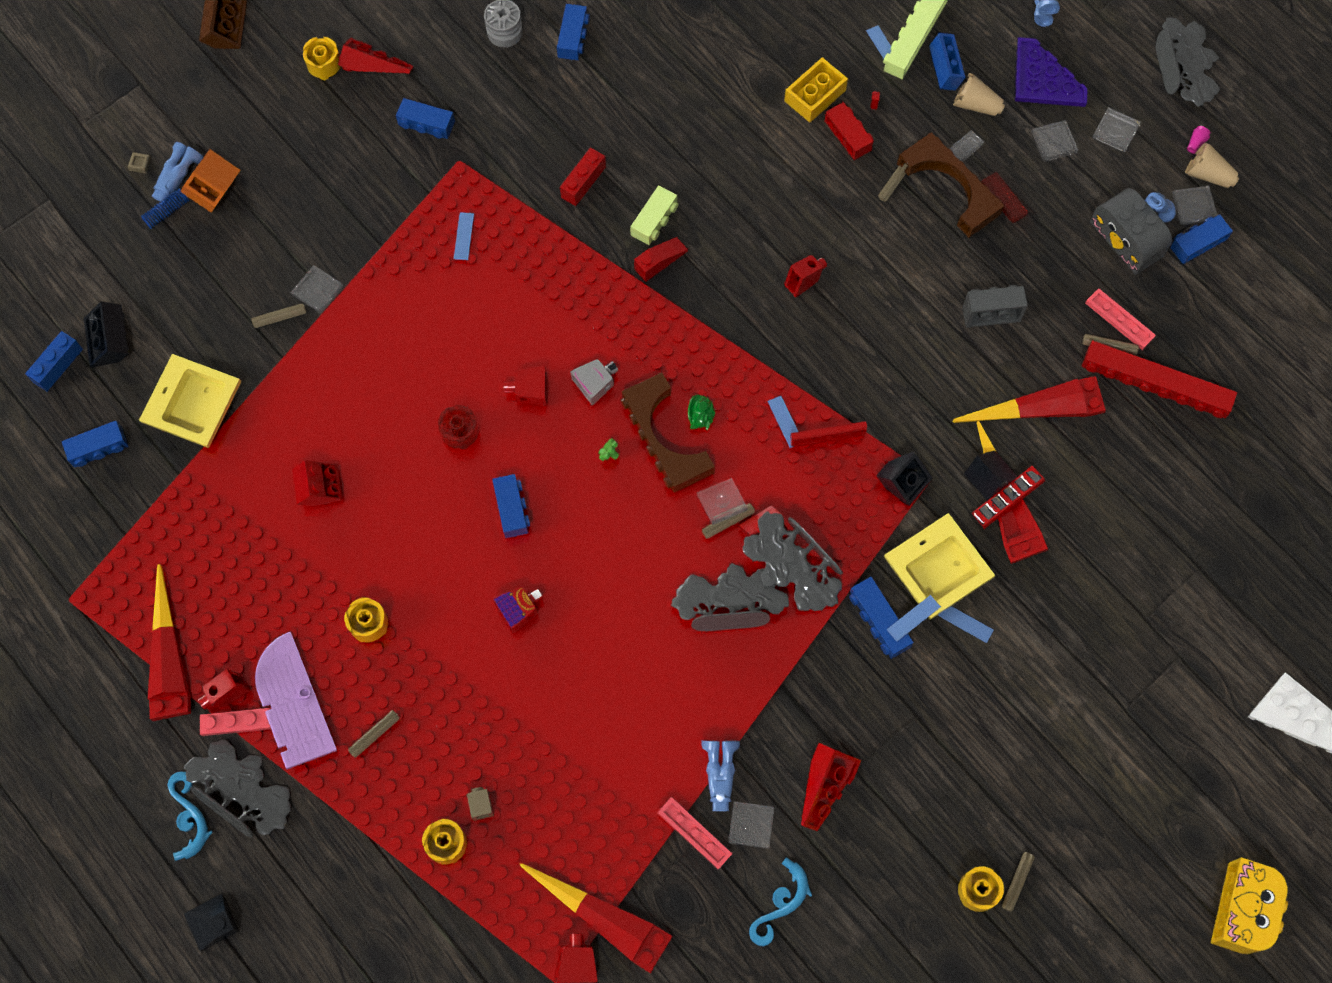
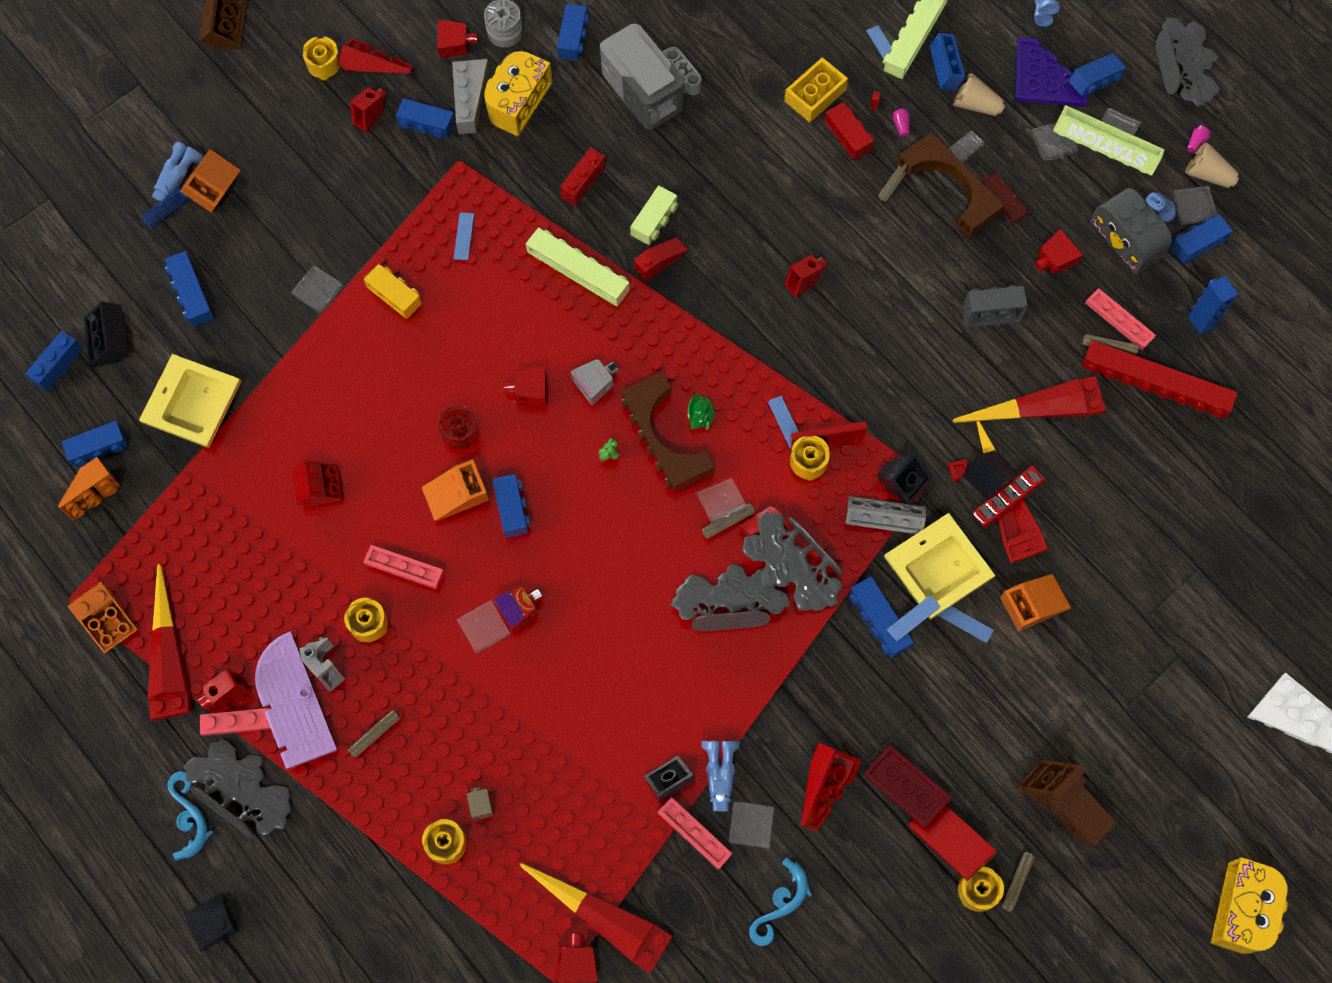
(88, 489): none -> orange slope
(102, 617): none -> orange slope
(139, 162): dark tan tile -> none
(189, 289): none -> blue brick
(278, 315): dark tan axle -> none
(326, 672): none -> light grey tile
(367, 108): none -> red torso
(393, 291): none -> yellow brick
(403, 566): none -> coral plate
(454, 38): none -> red torso
(455, 491): none -> orange slope
(469, 89): none -> light grey wedge
(483, 626): none -> clear tile
(517, 90): none -> yellow brick
(578, 266): none -> yellowish green brick
(646, 77): none -> light grey piece
(669, 779): none -> black slope
(800, 458): none -> yellow brick
(885, 517): none -> light grey fence
(902, 119): none -> dark pink cone
(907, 786): none -> dark red tile
(955, 843): none -> red tile
(957, 469): none -> red tile
(1034, 602): none -> orange slope
(1058, 254): none -> red torso
(1061, 790): none -> reddish brown brick
(1097, 74): none -> blue brick
(1108, 140): none -> yellowish green brick
(1212, 304): none -> blue brick

